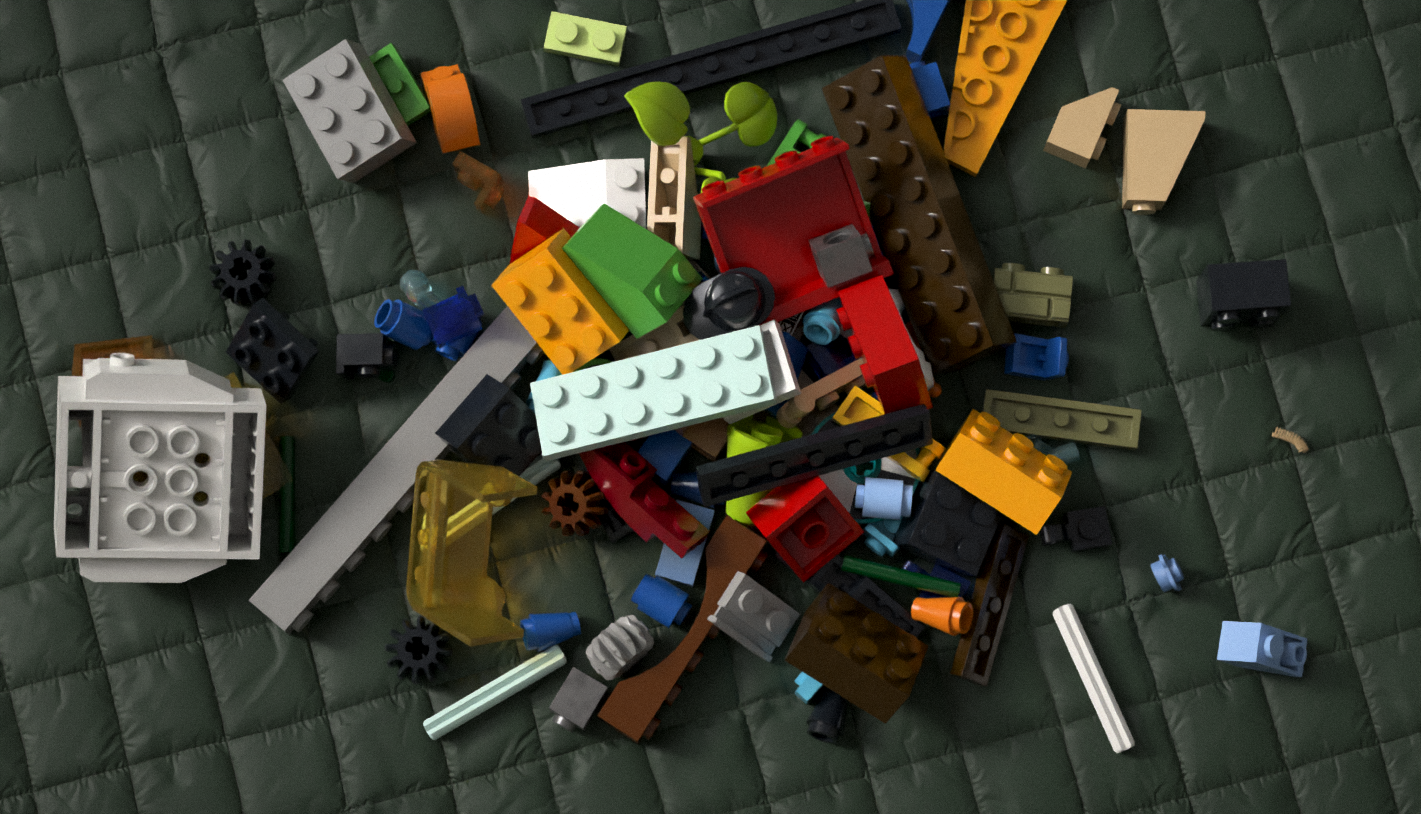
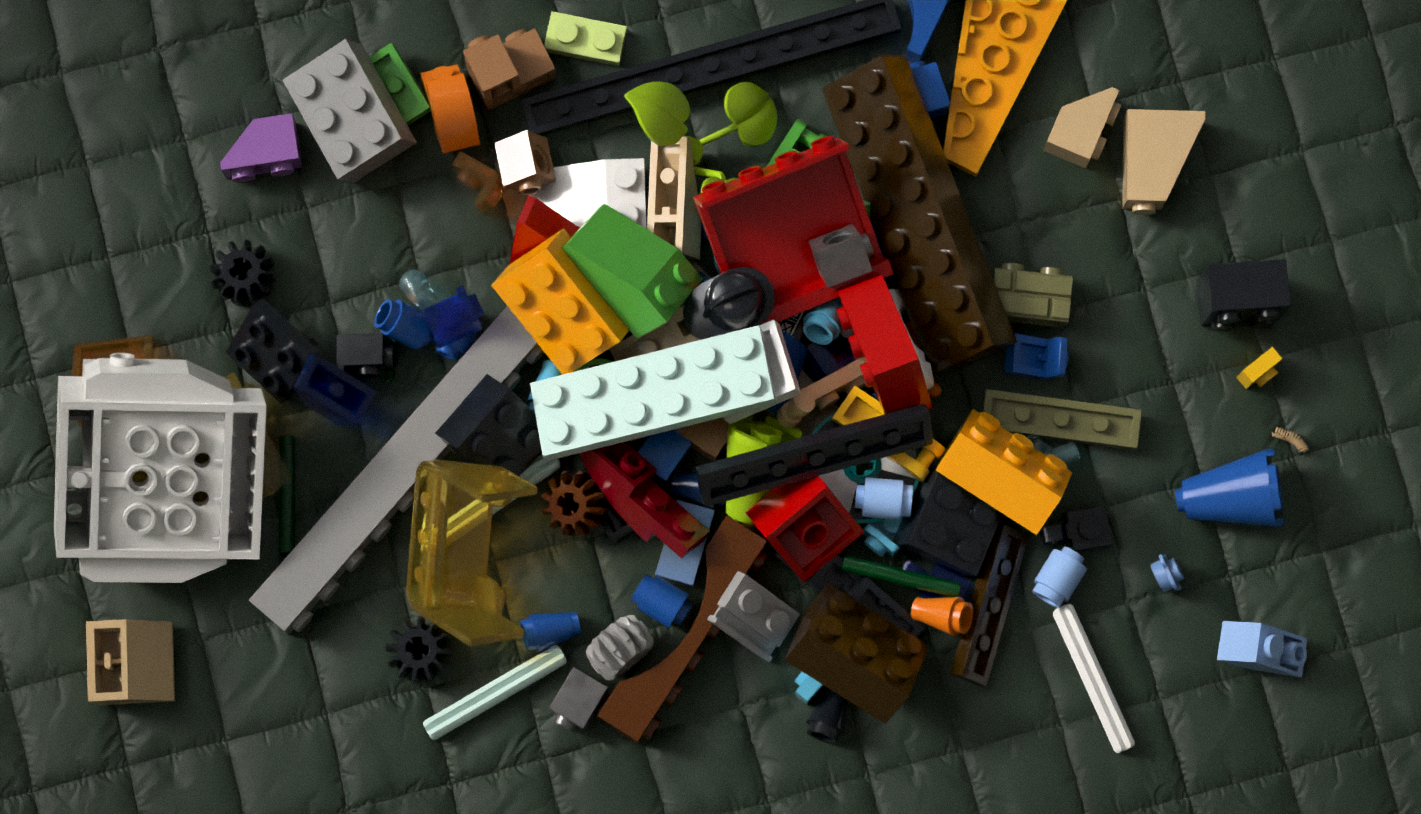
(130, 661): none -> tan slope
(264, 147): none -> medium lavender slope
(333, 392): none -> clear blue slope
(508, 68): none -> medium nougat brick
(525, 162): none -> brick
(1059, 576): none -> light blue brick
(1235, 493): none -> blue cone
(1260, 370): none -> yellow plate

